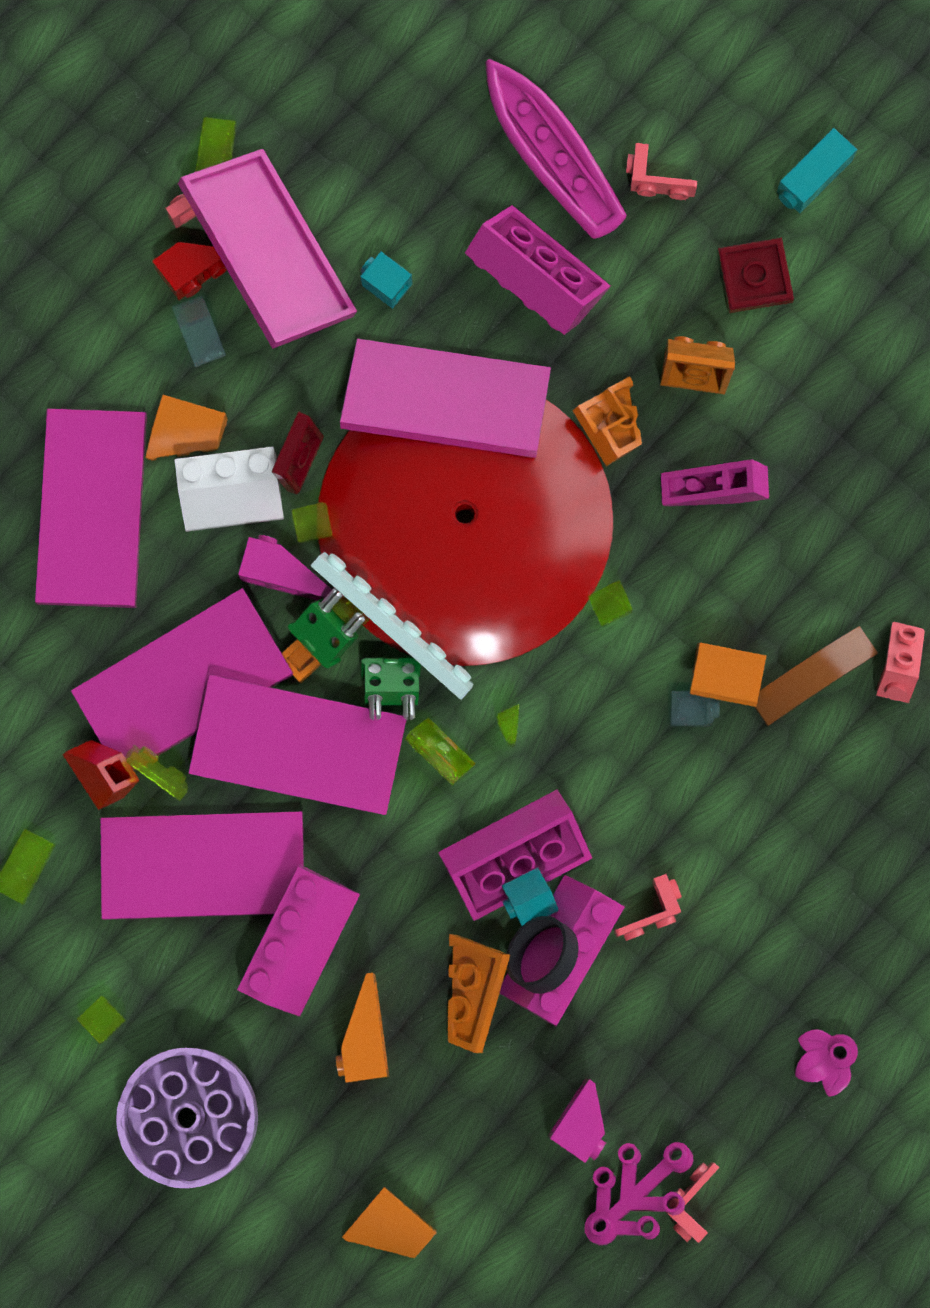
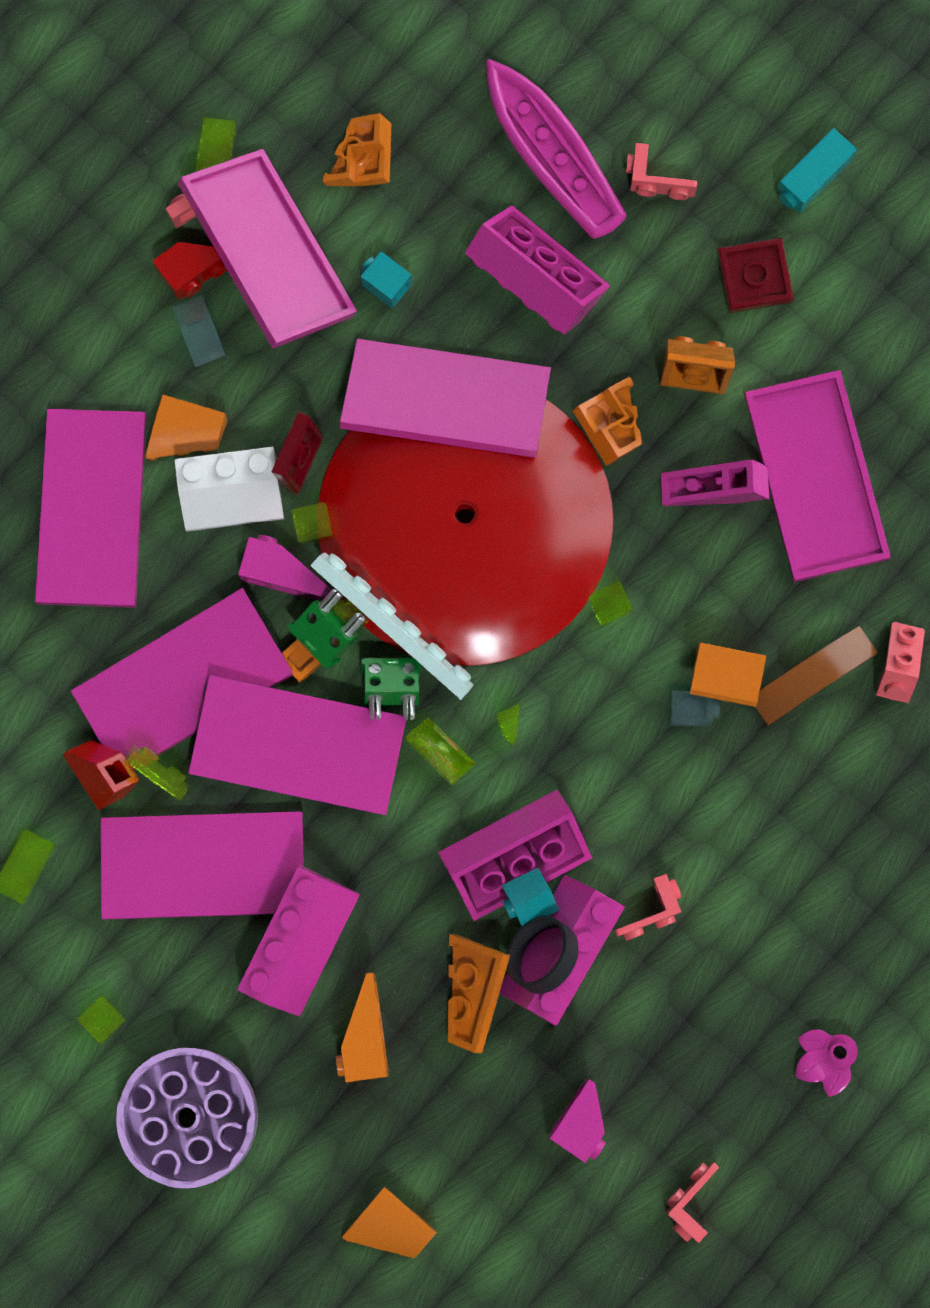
(363, 153): none -> orange slope
(634, 1196): dark pink plant -> none
(817, 476): none -> dark pink tile

